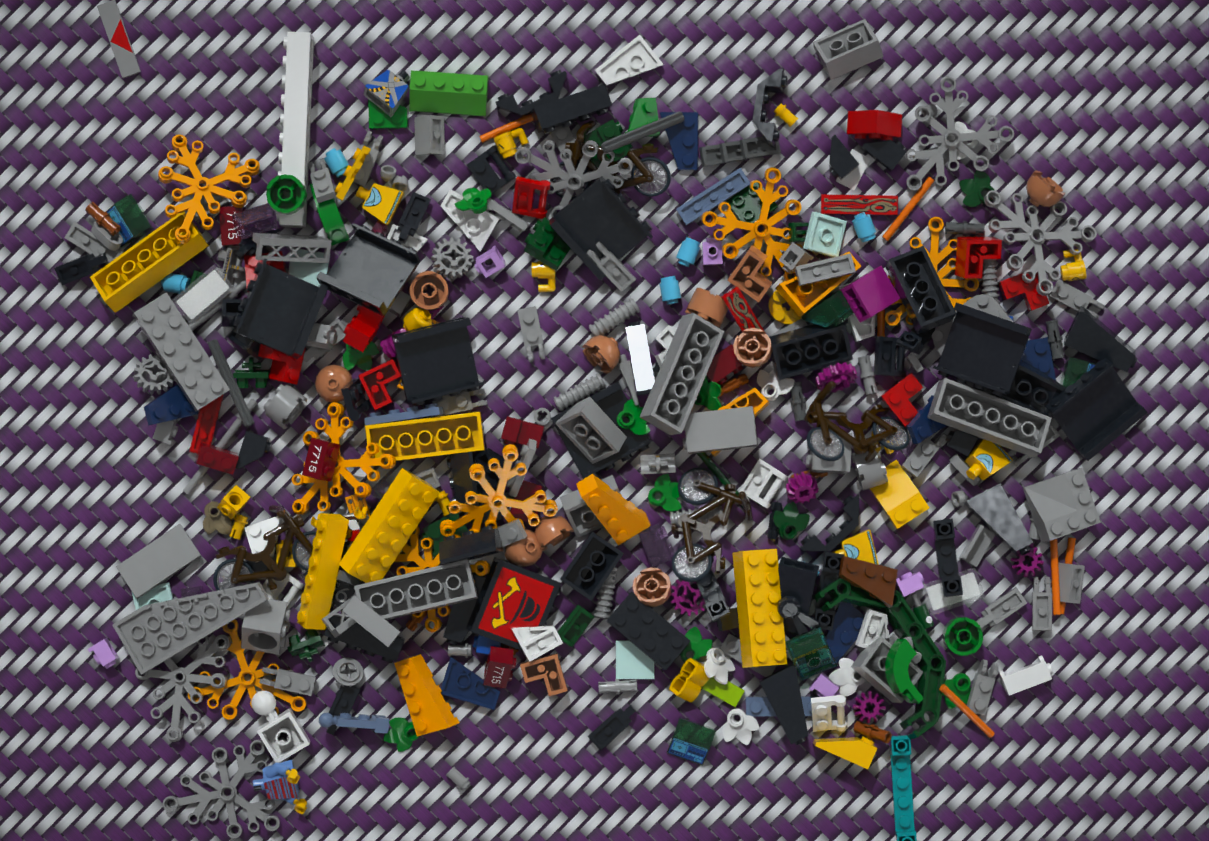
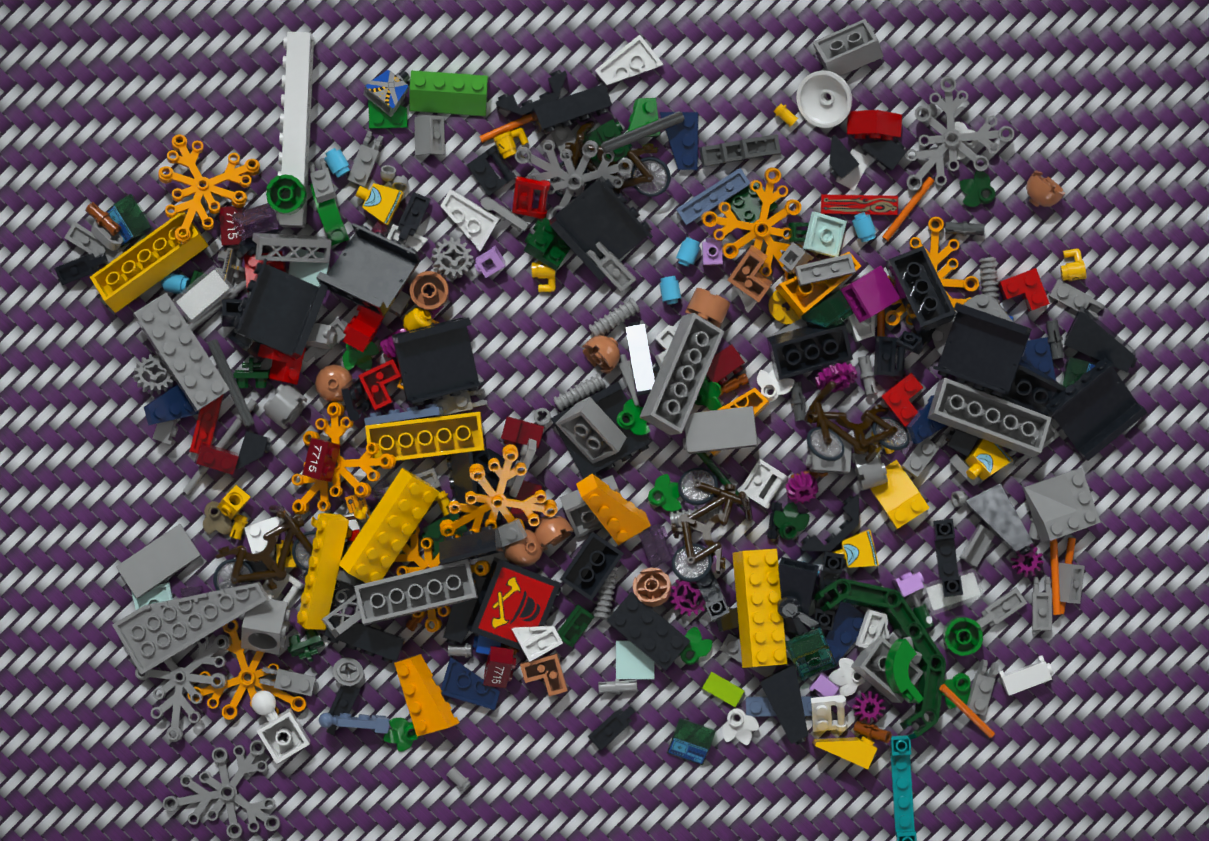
(104, 653): lavender brick -> none
(119, 39): light grey tile -> none
(281, 783): torso -> none
(351, 171): yellow wing -> none
(371, 621): light grey tile -> none
(474, 200): green plate -> none
(531, 331): light grey hinge -> none
(657, 463): light grey hips -> none
(689, 681): yellow brick -> none
(718, 665): white plate -> none
(741, 310): tile -> none
(752, 347): nougat cylinder -> none
(773, 84): black slope -> none
(816, 106): none -> white dish
(871, 577): reddish brown wing -> none
(914, 362): light grey tile -> none
(971, 253): red brick -> none
(1017, 221): light grey plant -> none

